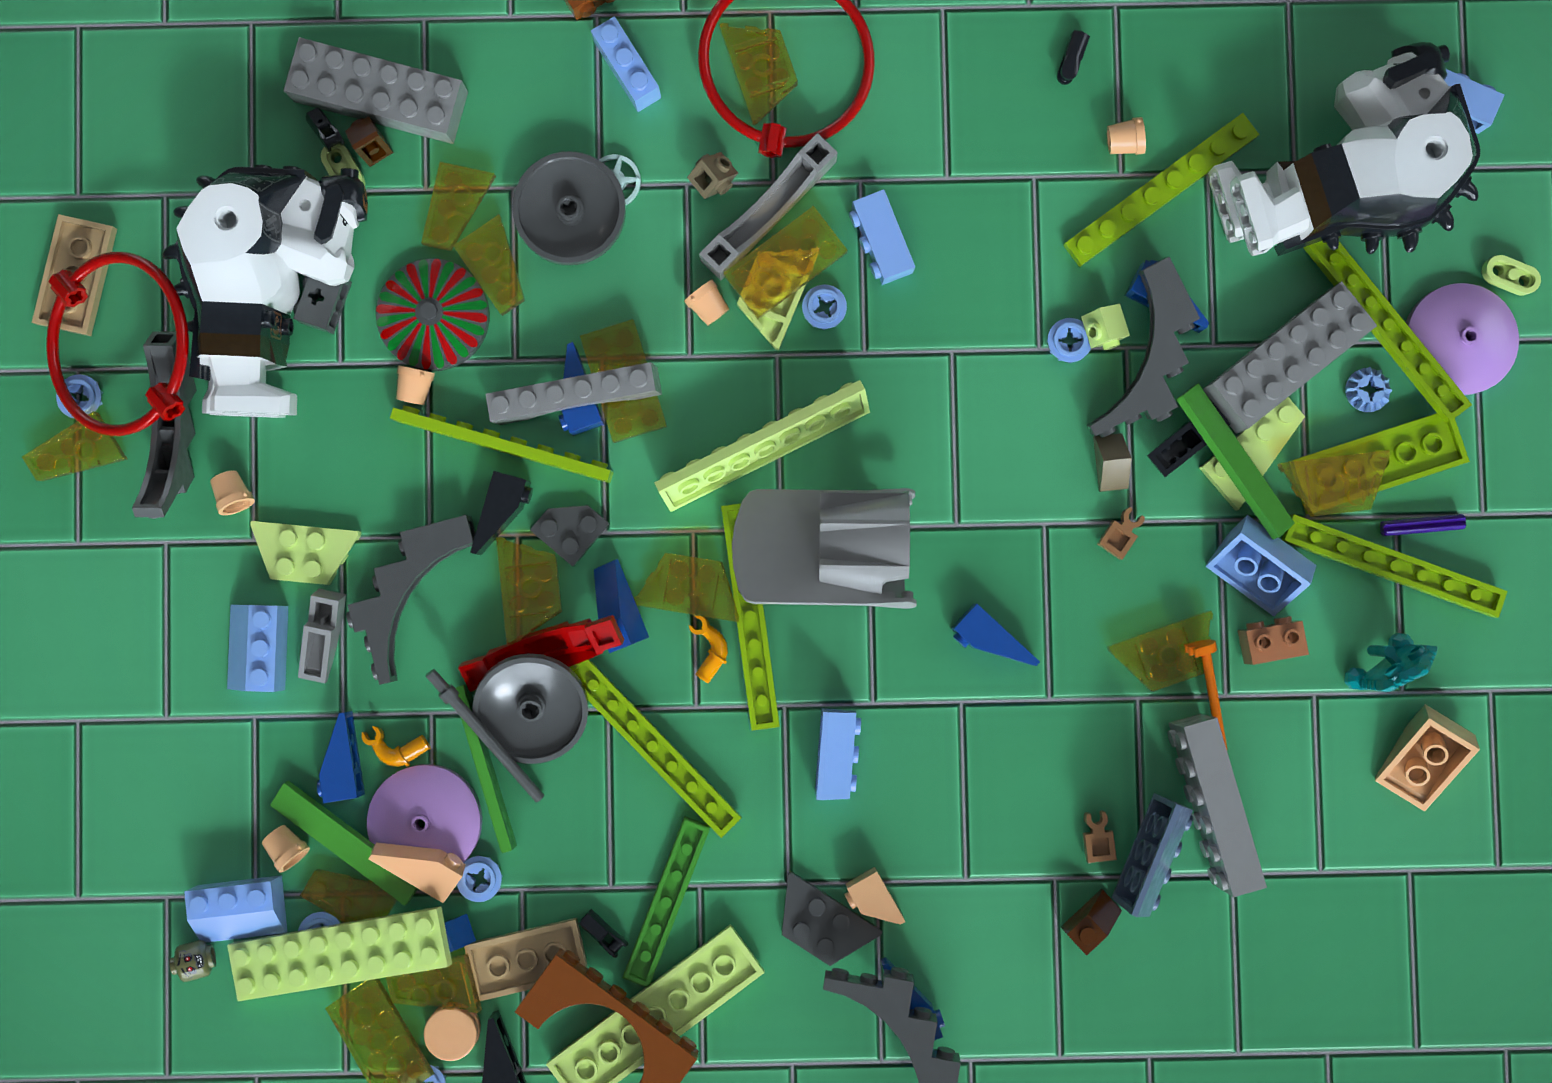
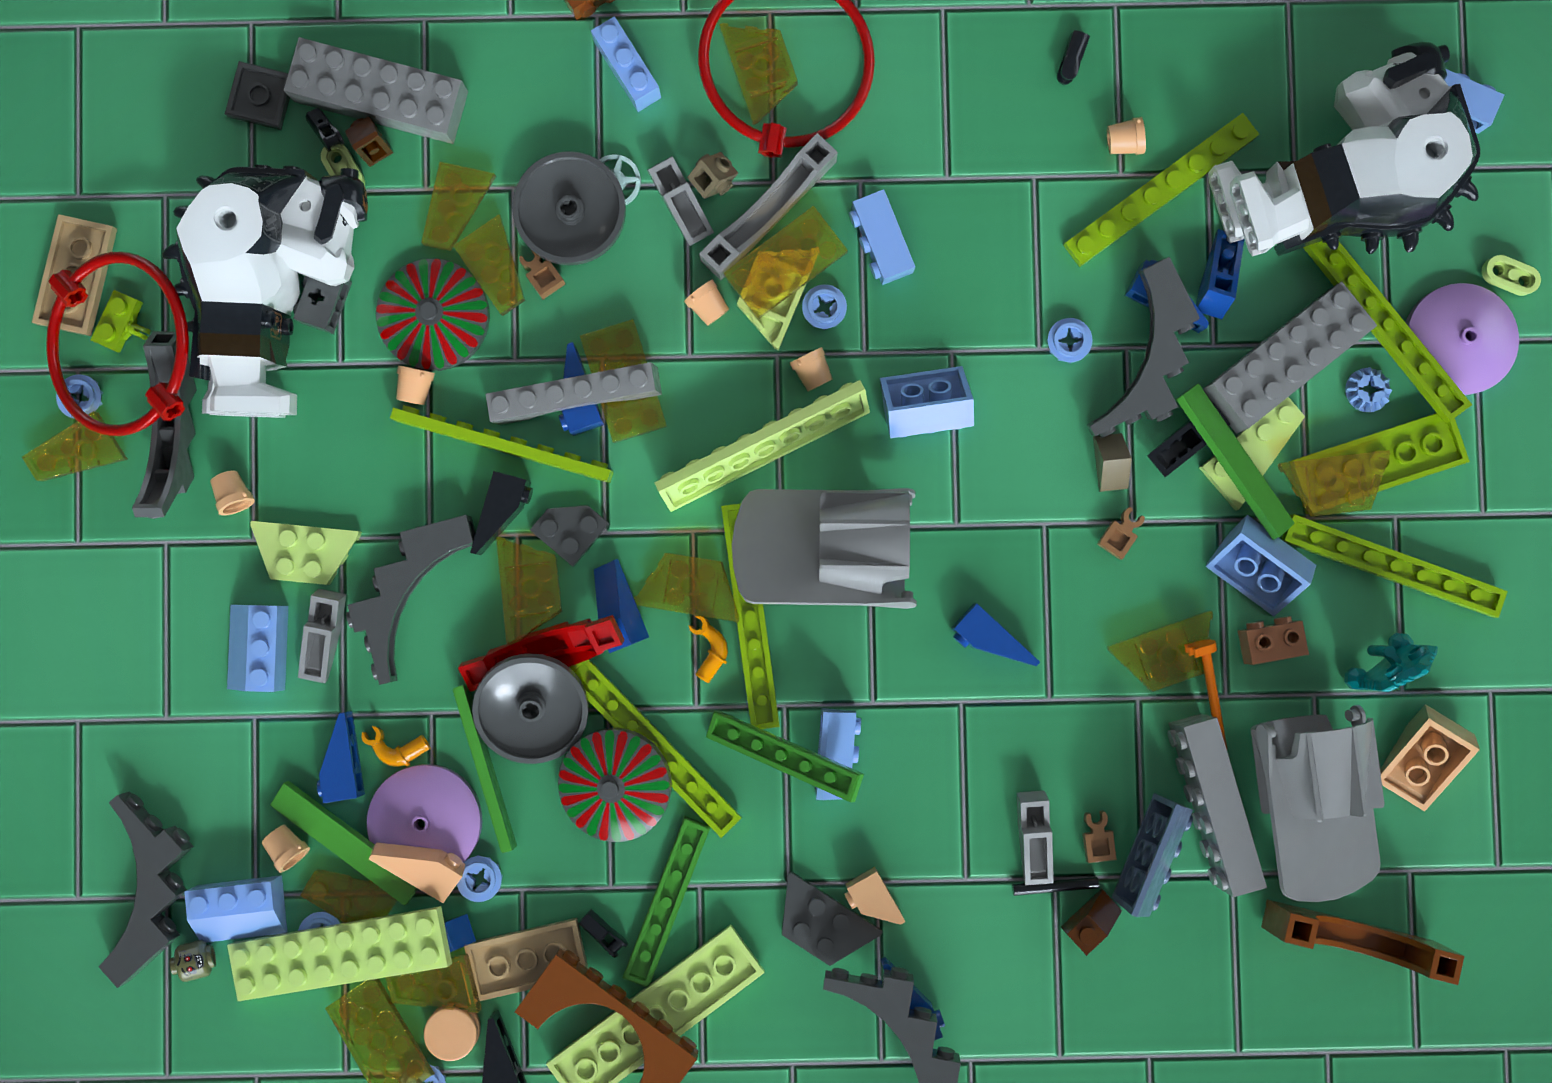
(119, 322): none -> lime plate
(156, 890): none -> dark grey arch
(258, 96): none -> dark grey tile
(449, 695): dark grey bar -> none
(542, 276): none -> medium nougat plate
(615, 784): none -> dish
(680, 200): none -> light grey slope
(785, 756): none -> bright green tile
(812, 369): none -> light nougat piece
(927, 402): none -> light blue slope
(1035, 837): none -> light grey slope
(1057, 886): none -> black bar
(1105, 327): yellowish green brick -> none
(1220, 276): none -> blue slope
(1310, 927): none -> dark orange arch
(1320, 802): none -> light grey piece
(1422, 525): dark purple axle -> none

